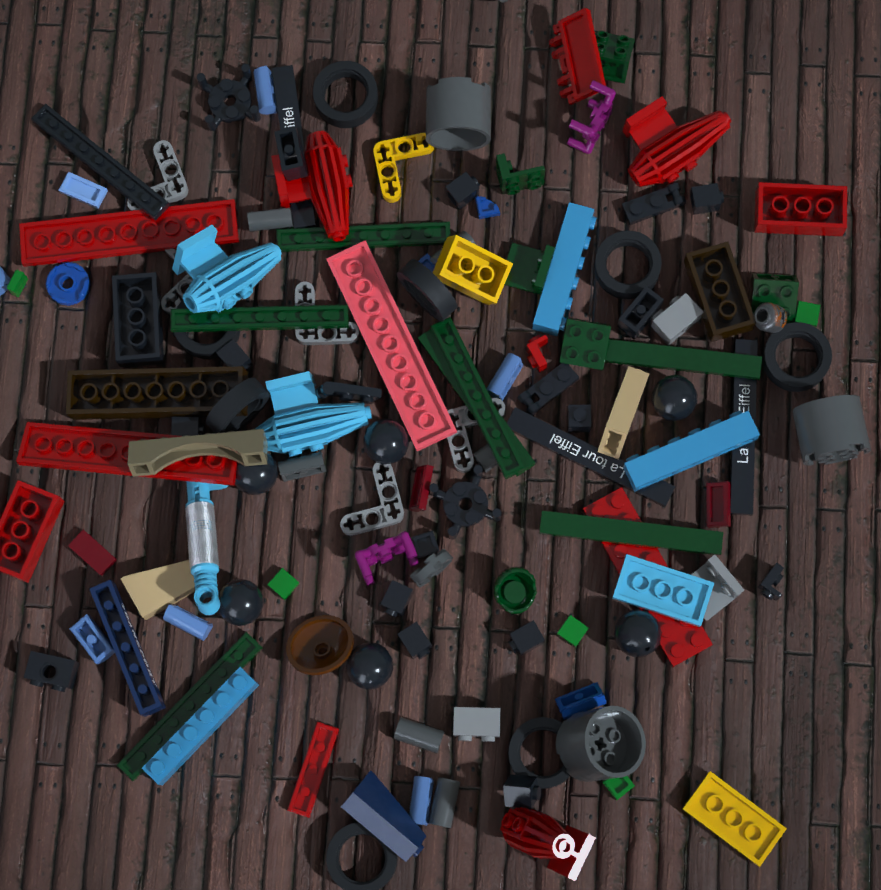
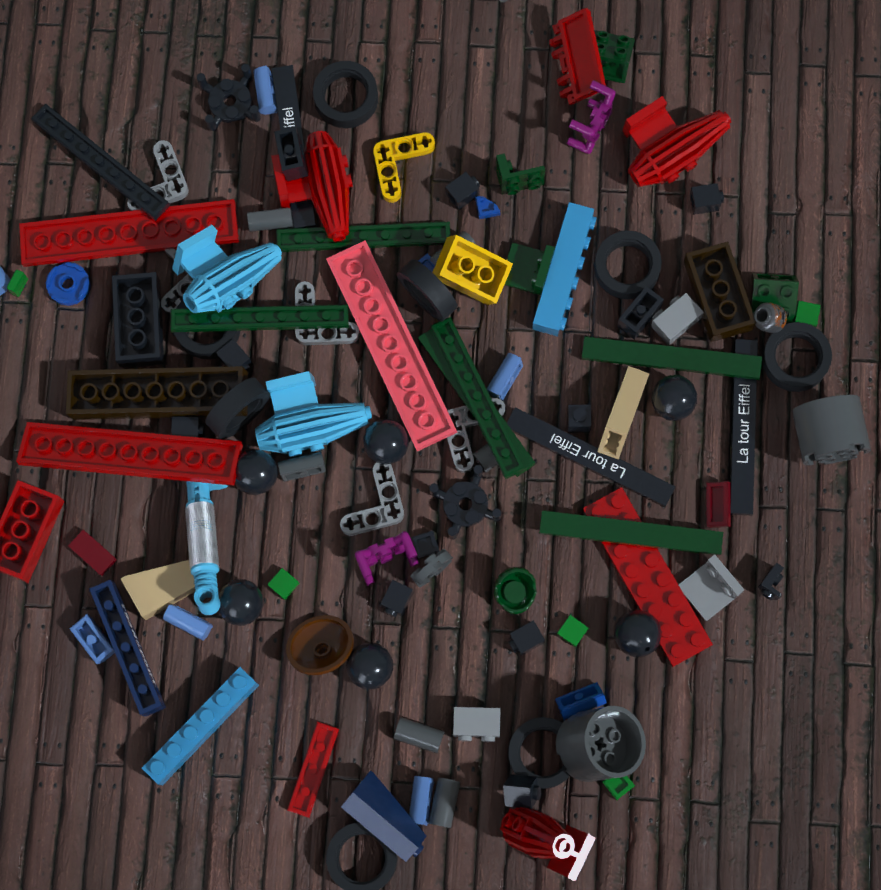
(39, 664): black brick -> none
(83, 190): light blue tile -> none
(153, 455): dark tan arch -> none
(237, 656): dark green tile -> none
(348, 392): black plate -> none
(415, 641): black brick -> none
(421, 488): dark red tile -> none
(458, 114): dark grey brick -> none
(535, 356): red bracket -> none
(548, 387): black plate -> none
(585, 343): dark green bracket -> none
(653, 204): black plate -> none
(663, 590): medium azure plate -> none
(691, 450): dark azure brick -> none
(734, 818): yellow plate -> none
(800, 209): red brick -> none

